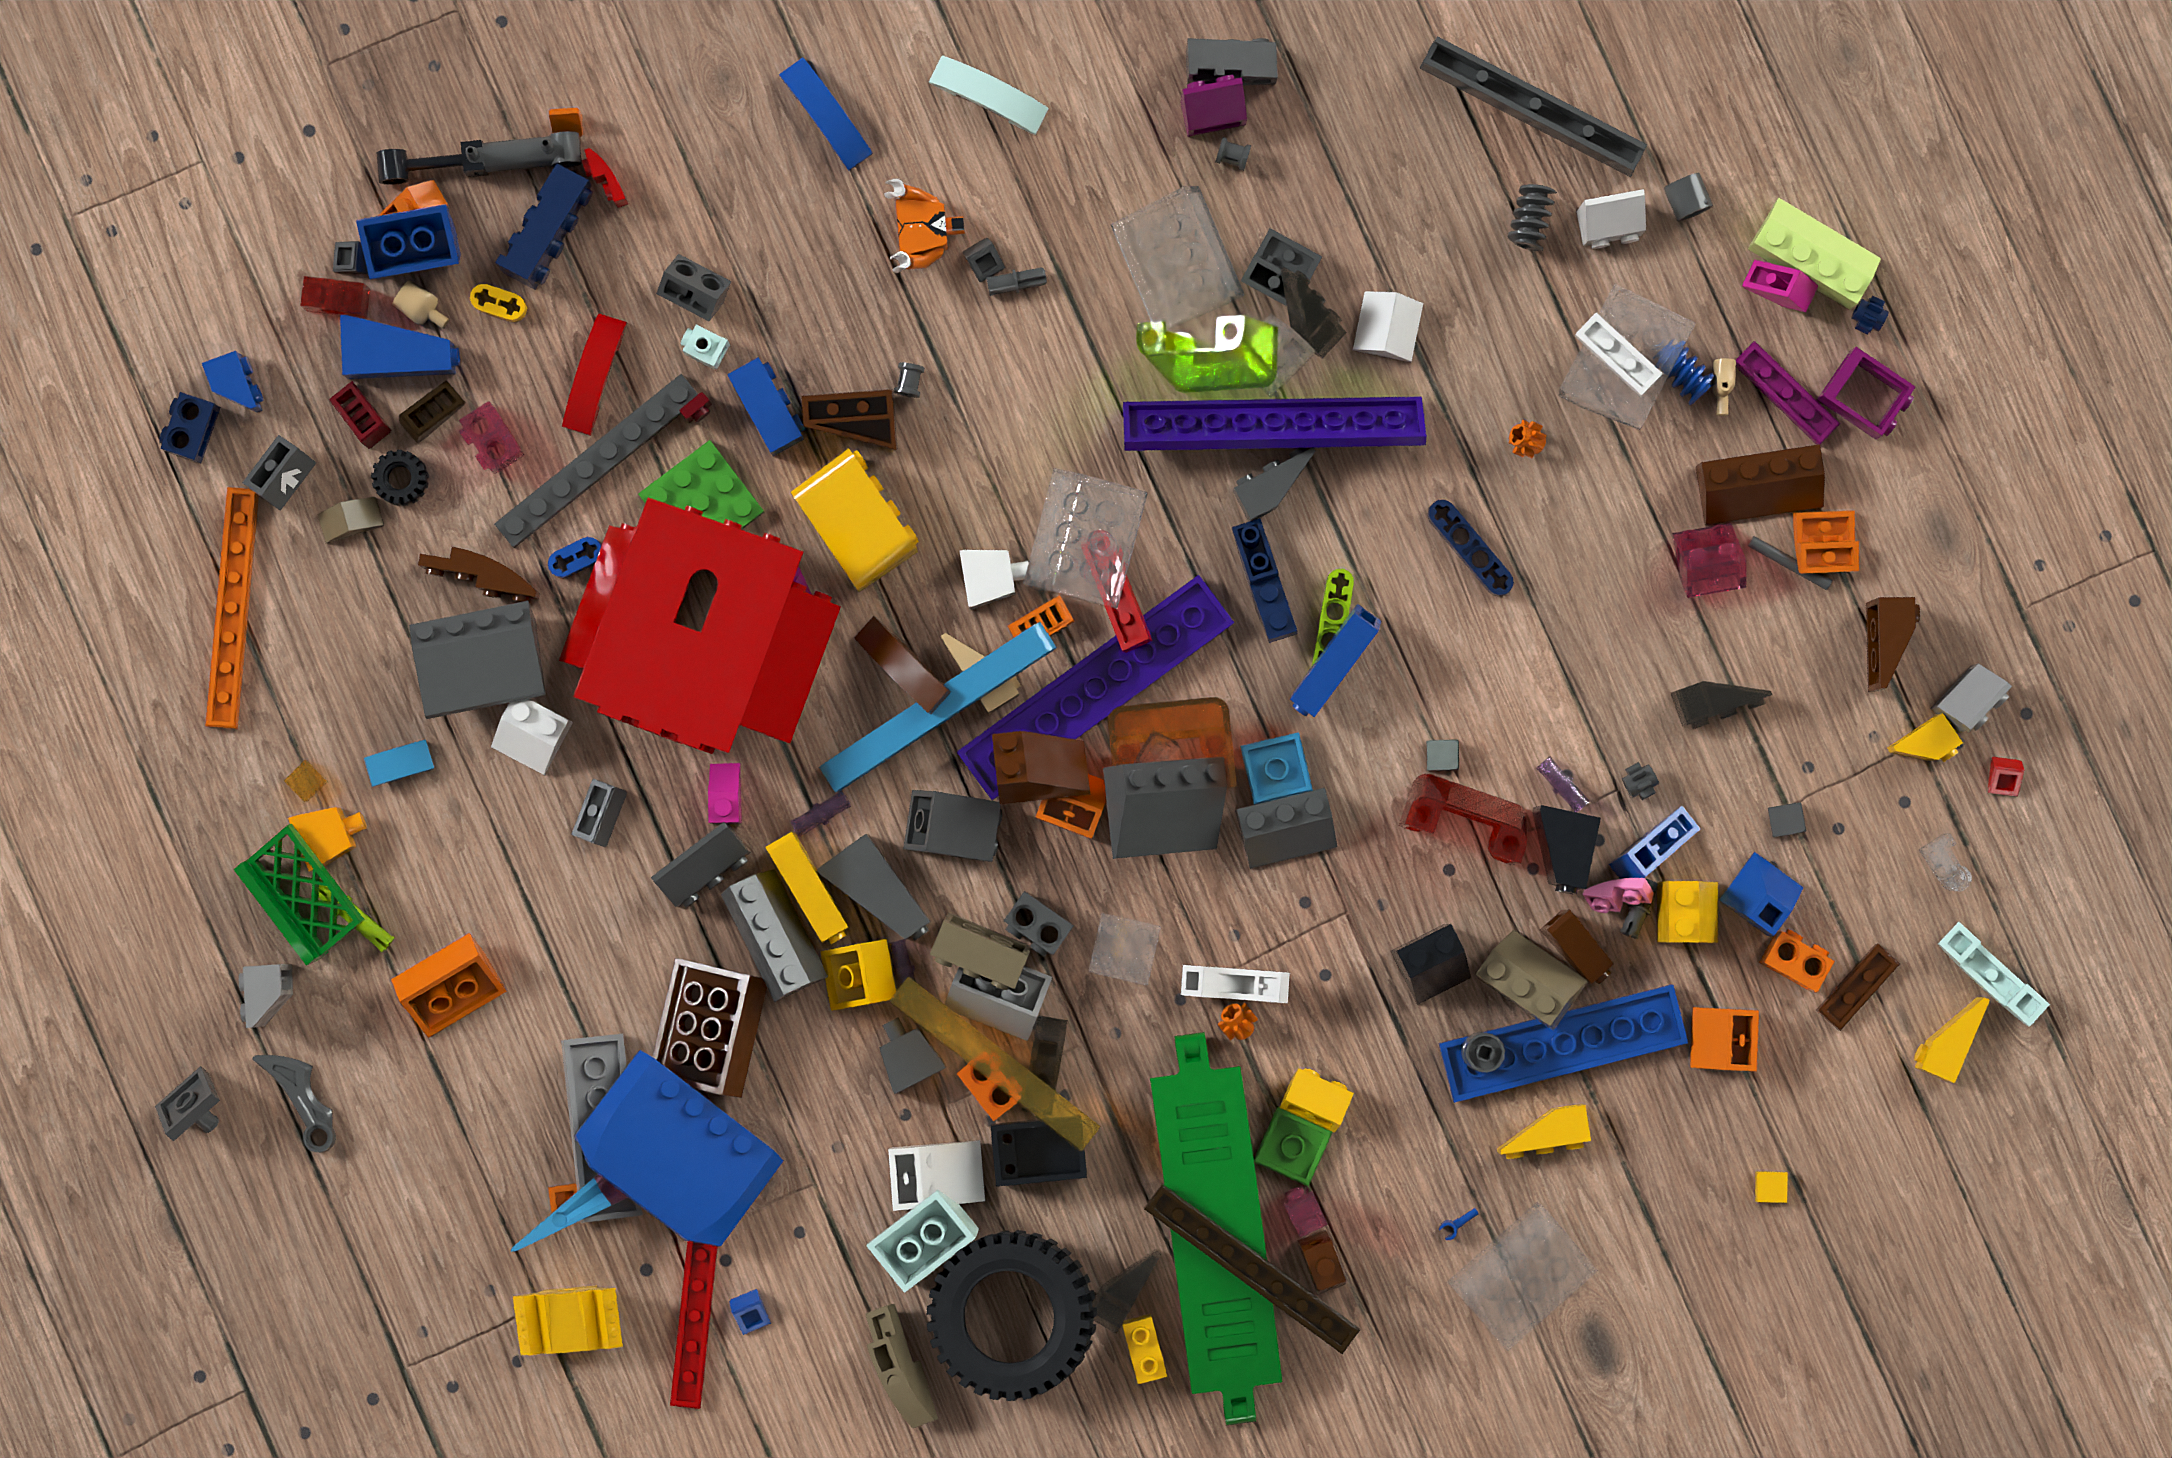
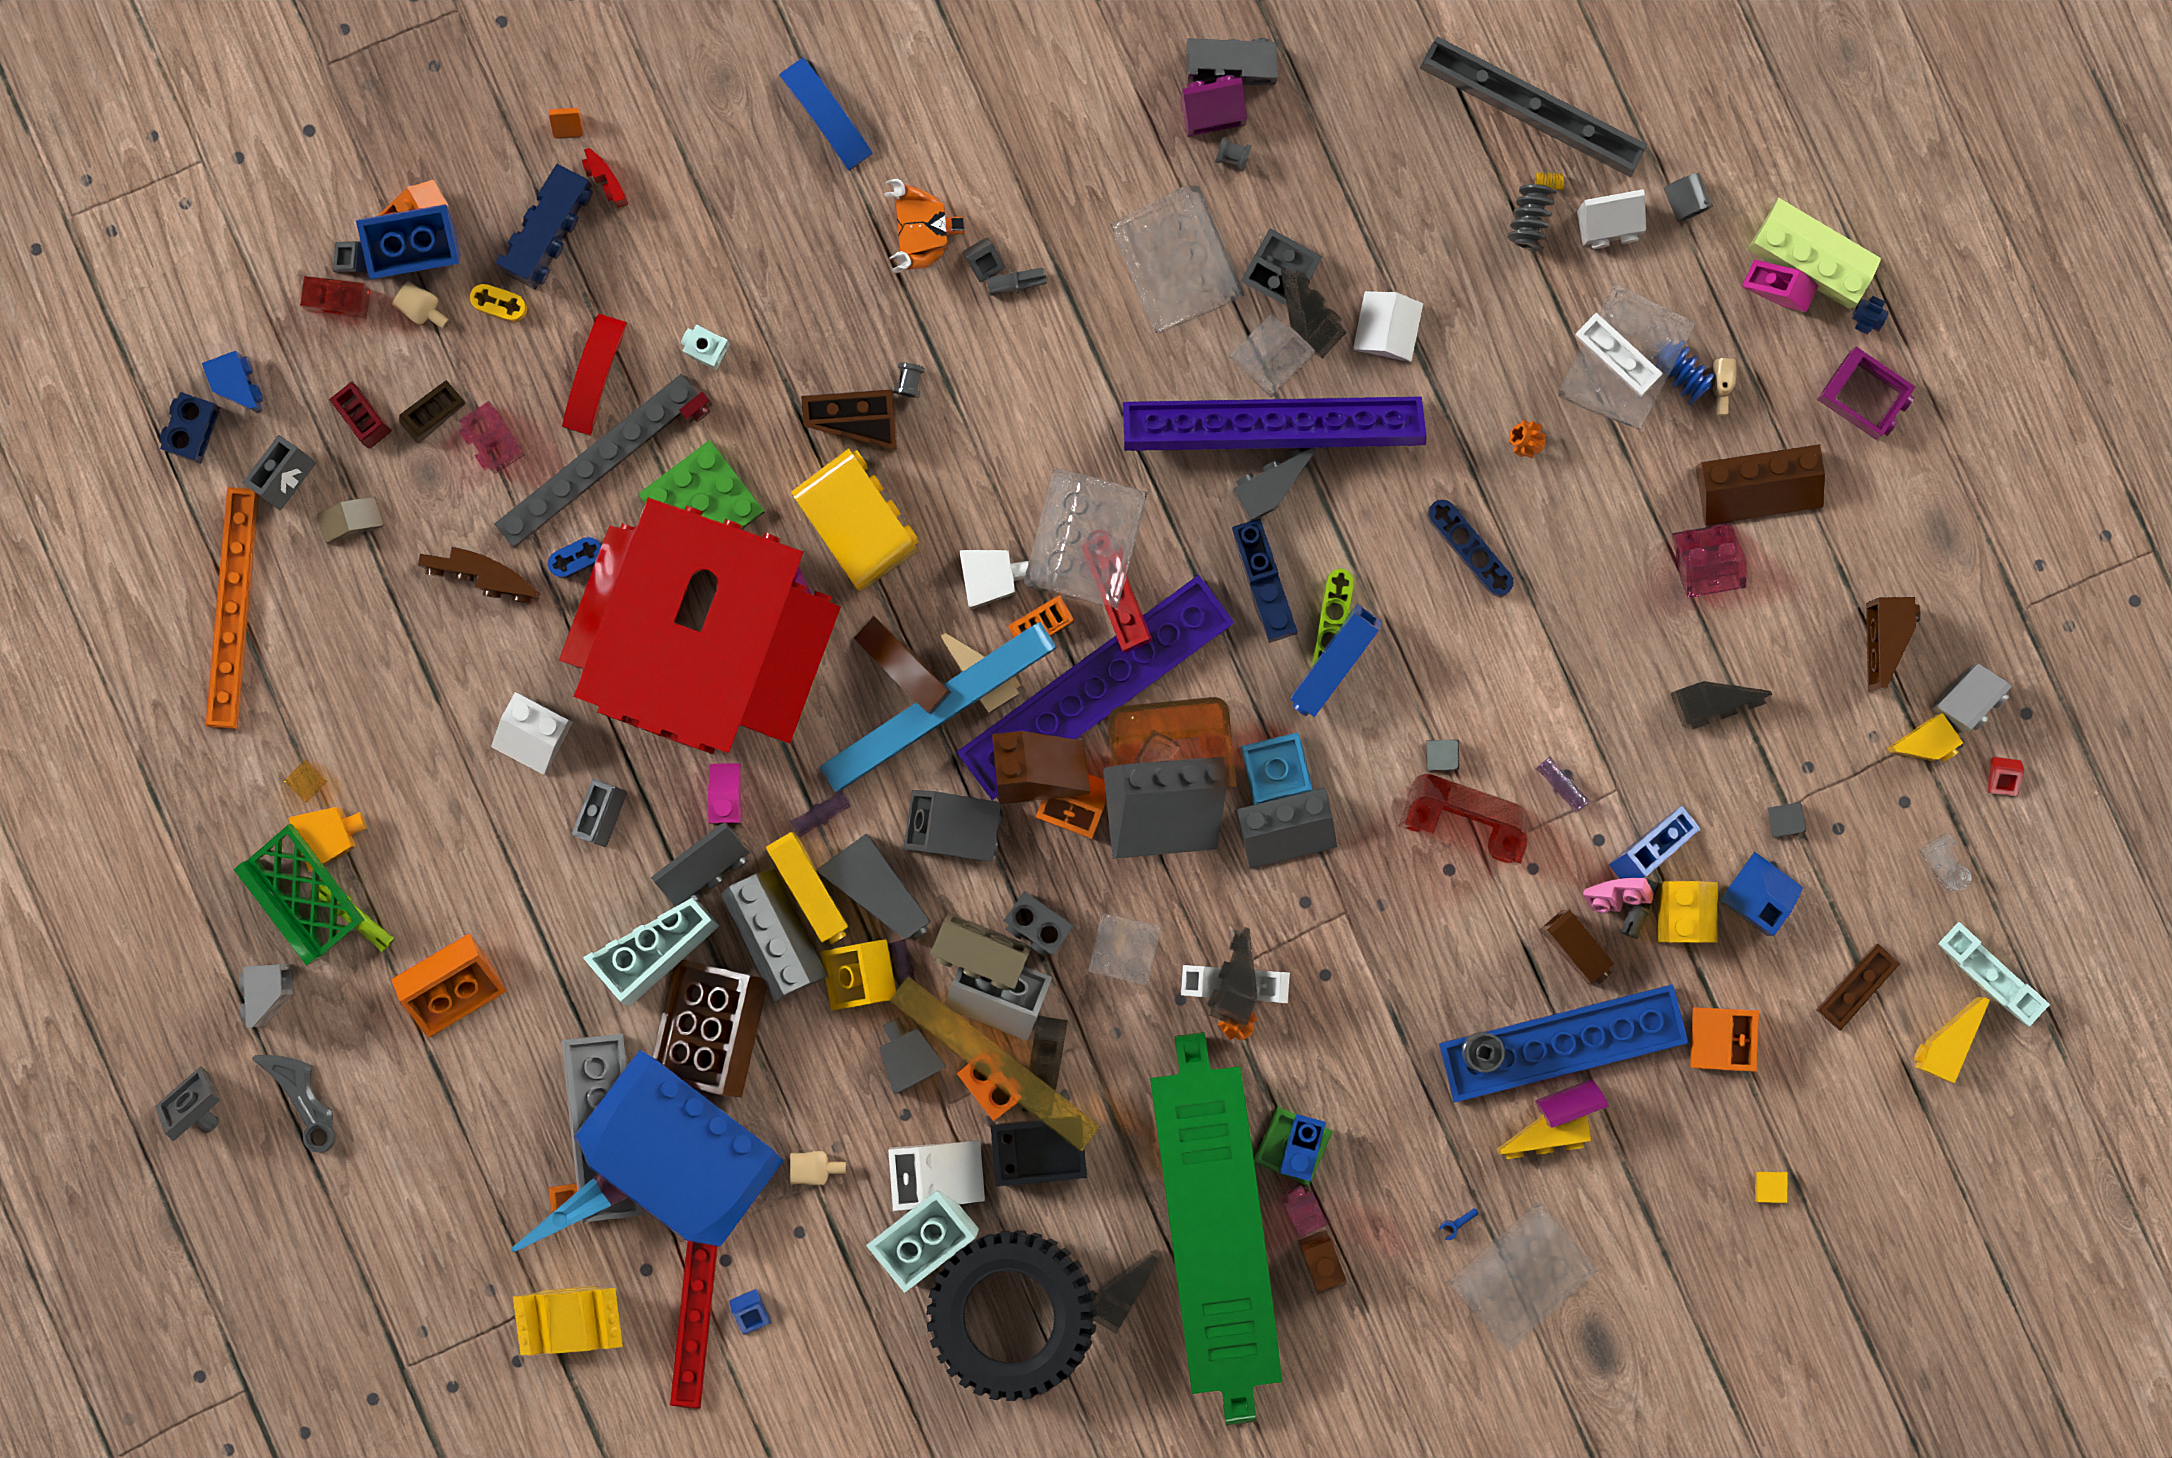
(387, 464): black tyre -> none
(390, 351): blue slope -> none
(398, 763): dark azure slope -> none
(477, 659): dark grey slope -> none
(481, 157): piece -> none
(651, 950): none -> light aqua wedge
(693, 287): dark grey brick -> none
(767, 406): blue brick -> none
(813, 1168): none -> tan piece
(898, 1374): dark tan slope -> none
(989, 93): light aqua slope -> none
(1144, 1348): yellow brick -> none
(1234, 364): clear neon green windscreen -> none
(1238, 988): none -> clear smoke slope
(1252, 1268): dark brown tile -> none
(1302, 1147): none -> blue slope
(1317, 1099): yellow brick -> none
(1432, 963): black slope -> none
(1531, 979): dark tan slope -> none
(1558, 180): none -> yellow piece
(1566, 846): black slope -> none
(1571, 1103): none -> magenta slope
(1640, 781): dark grey gear -> none
(1786, 393): magenta tile -> none
(1788, 562): dark grey bar -> none
(1795, 966): orange brick -> none
(1825, 541): orange slope -> none

